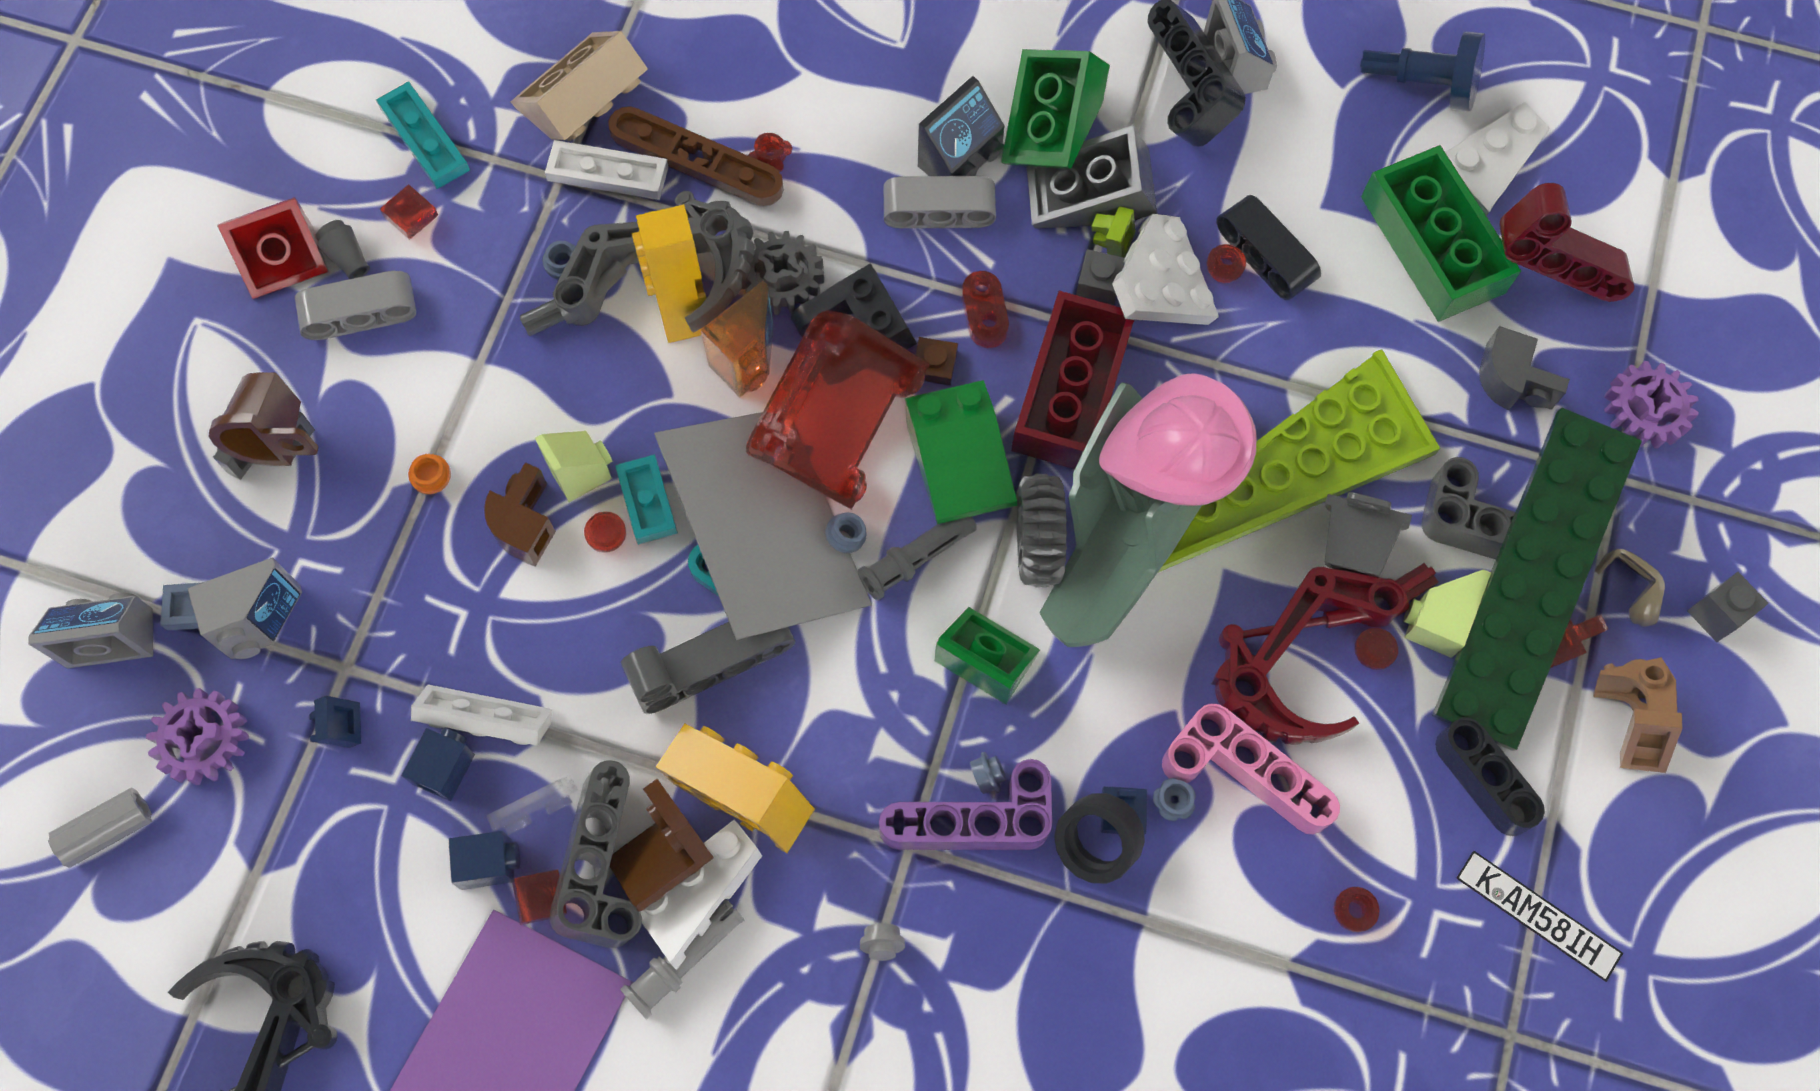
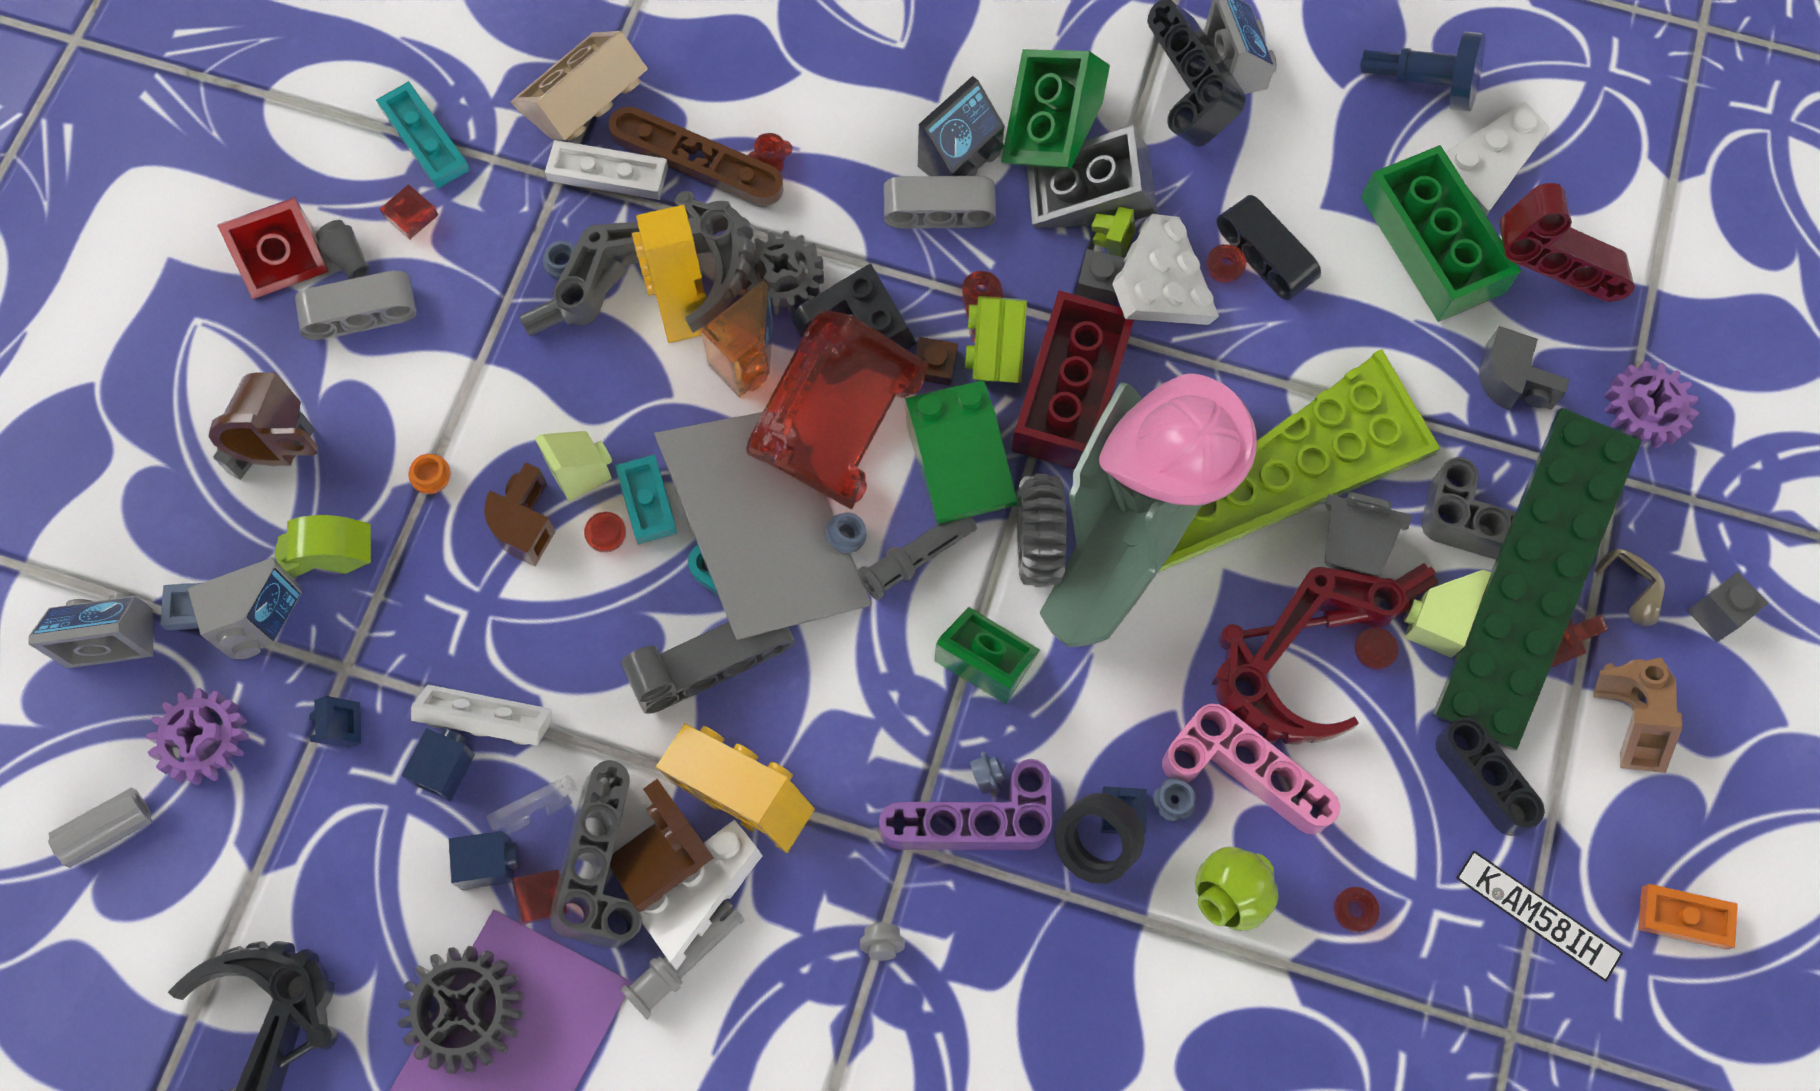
(324, 543): none -> lime brick
(445, 1024): none -> dark grey gear
(997, 339): none -> lime brick
(1236, 888): none -> lime plant
(1688, 916): none -> orange plate

